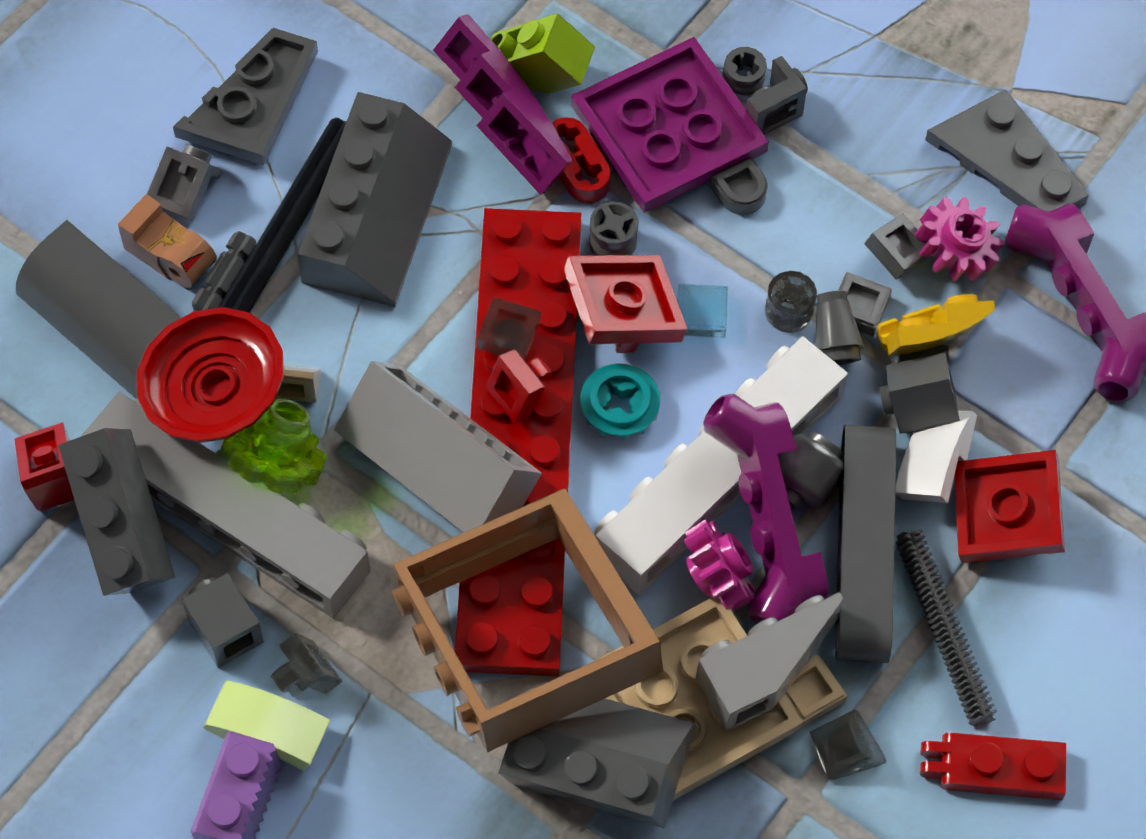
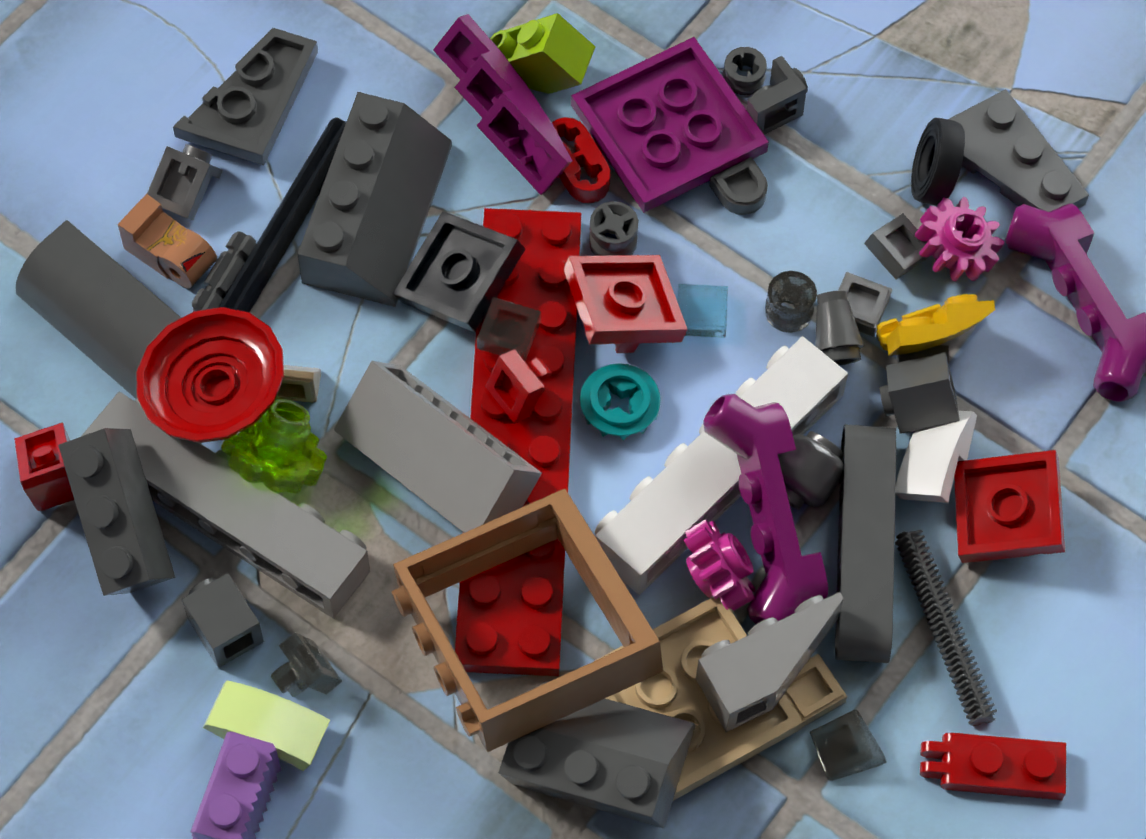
(459, 271): none -> black plate
(937, 161): none -> black tyre

